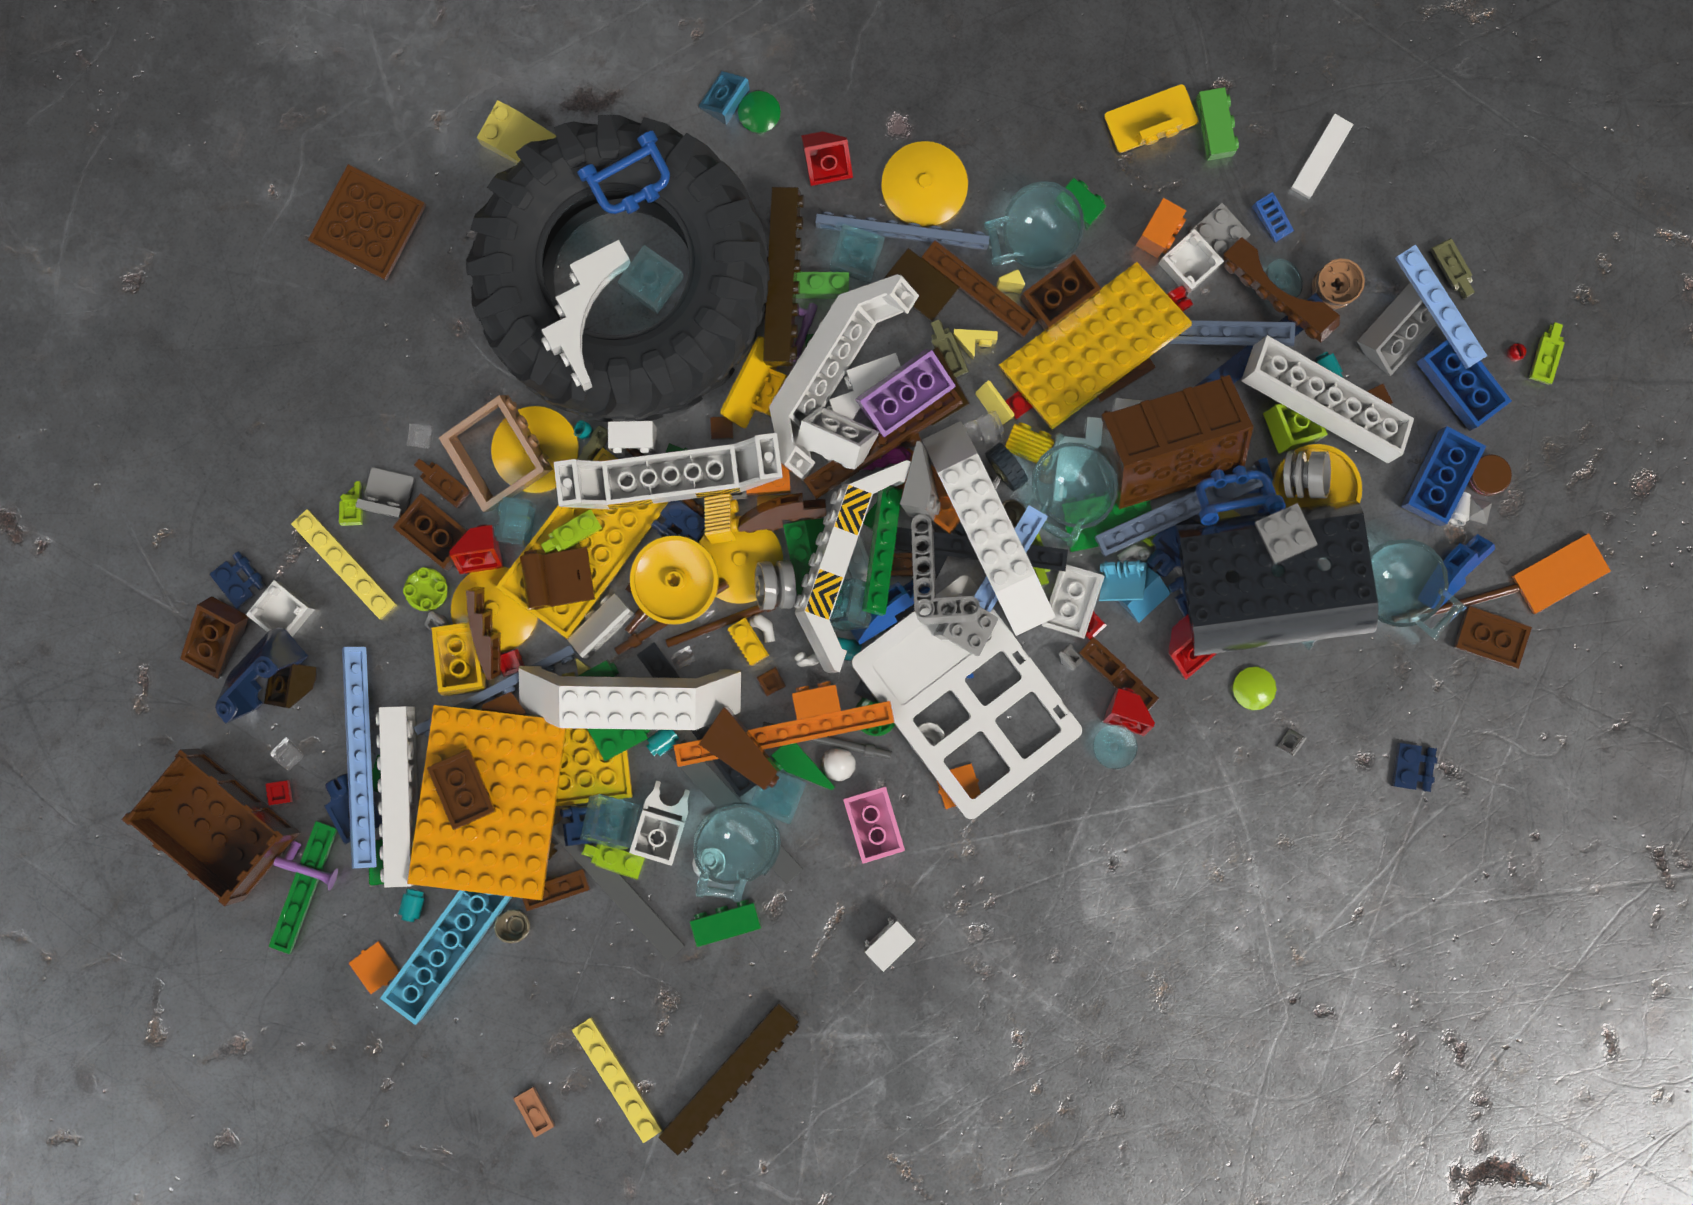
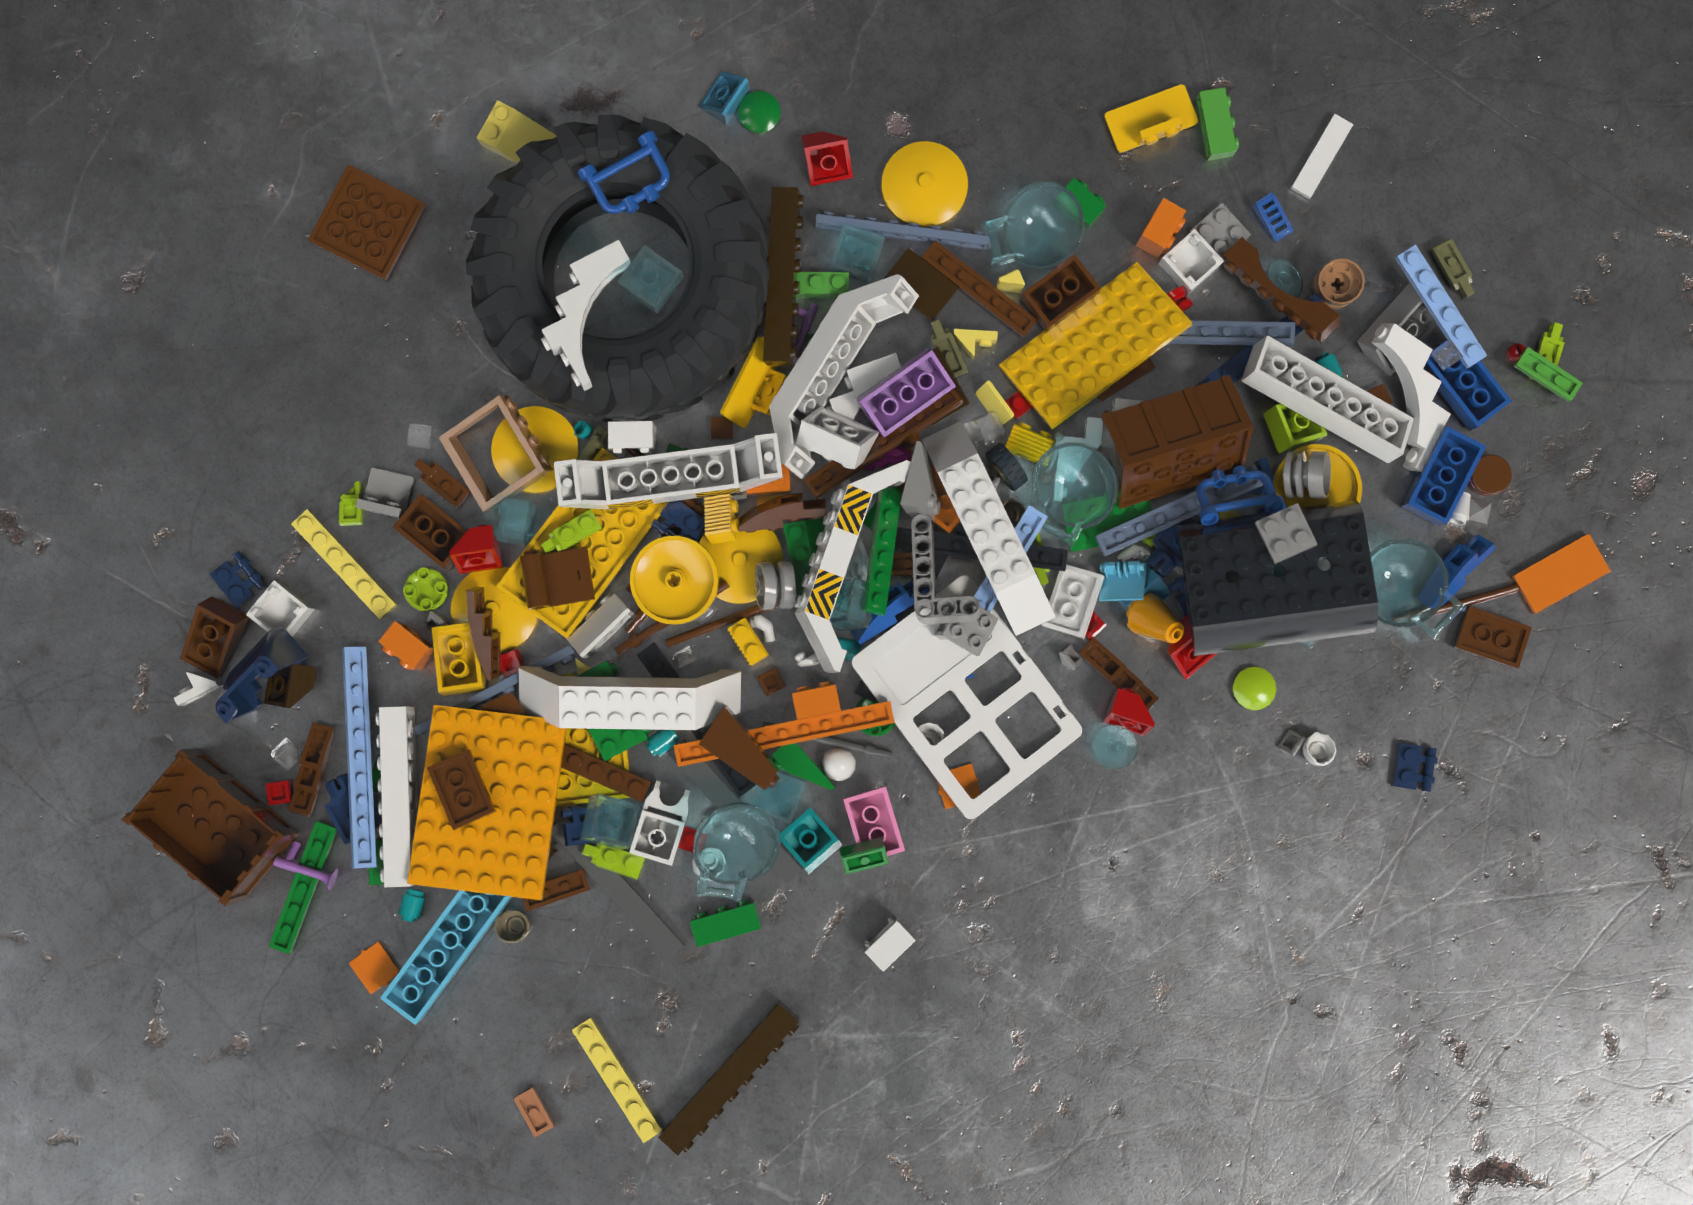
(201, 686): none -> white slope
(311, 769): none -> reddish brown slope
(407, 645): none -> orange brick
(605, 773): none -> reddish brown plate
(686, 839): none -> red plate
(809, 840): none -> teal slope
(863, 855): none -> green slope
(1154, 619): none -> light orange cone
(1319, 749): none -> white hair
(1419, 387): none -> white arch
(1446, 354): none -> clear plate
(1548, 374): none -> bright green plate

